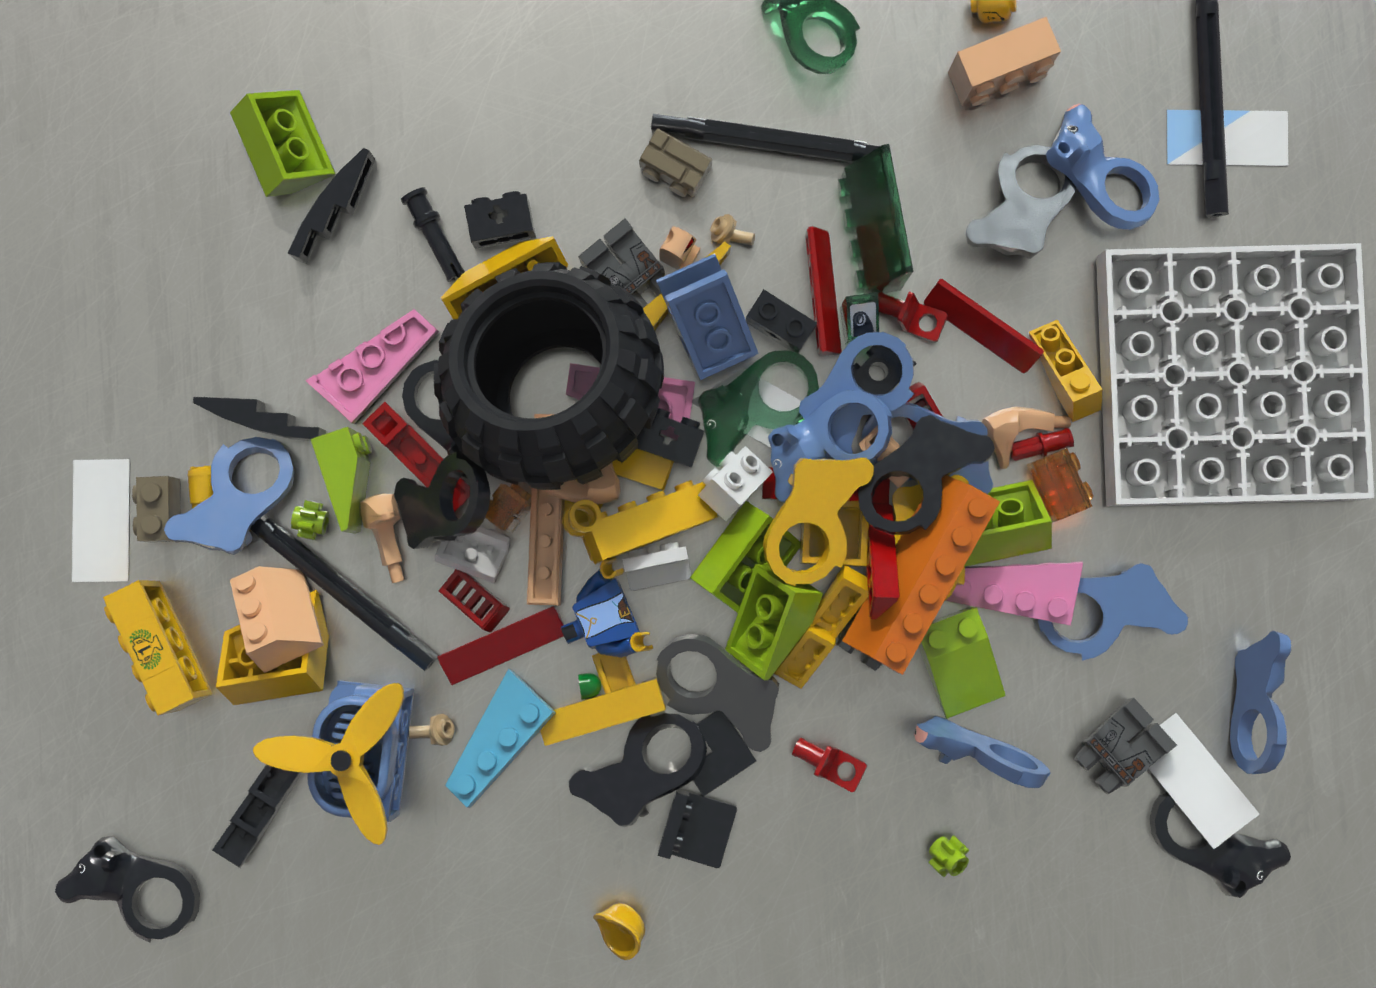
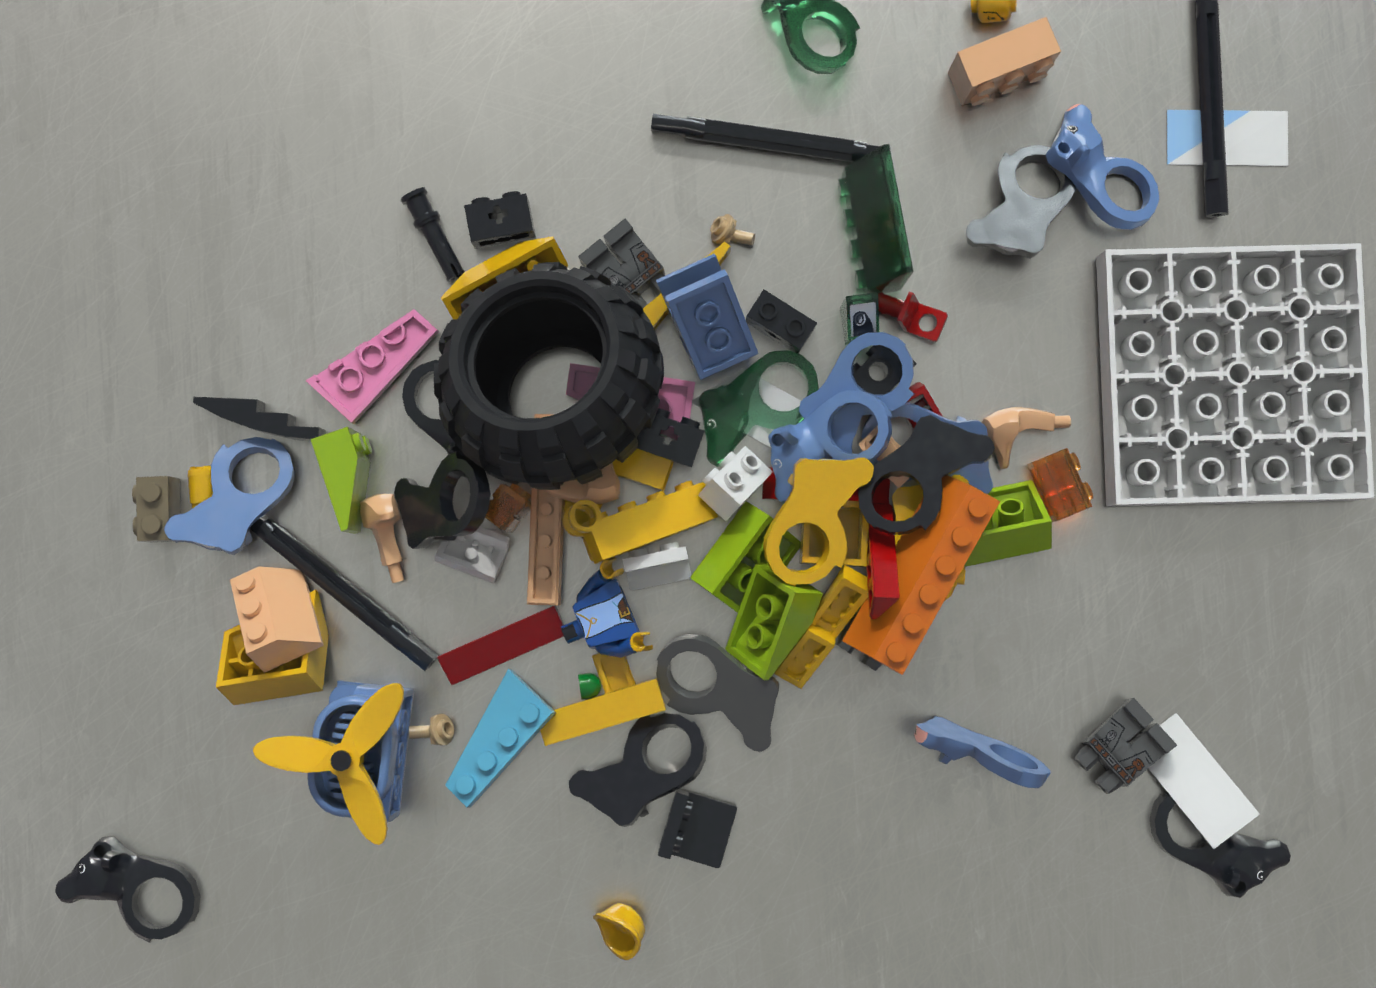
(100, 520): white sticker -> none
(156, 646): yellow brick -> none
(255, 814): black slope -> none
(281, 141): lime slope -> none
(310, 520): lime gear -> none
(339, 196): black slope -> none
(411, 449): red slope -> none
(493, 617): red slope -> none
(675, 164): dark tan brick -> none
(678, 249): light nougat leg -> none
(728, 752): black tile -> none
(823, 291): red slope -> none
(828, 762): red bracket -> none
(948, 856): lime gear -> none
(961, 662): lime slope -> none
(984, 326): red slope -> none
(1030, 591): bright pink wing -> none
(1042, 444): red axle -> none
(1067, 371): yellow slope -> none
(1125, 599): medium blue animal -> none
(1258, 674): medium blue animal -> none

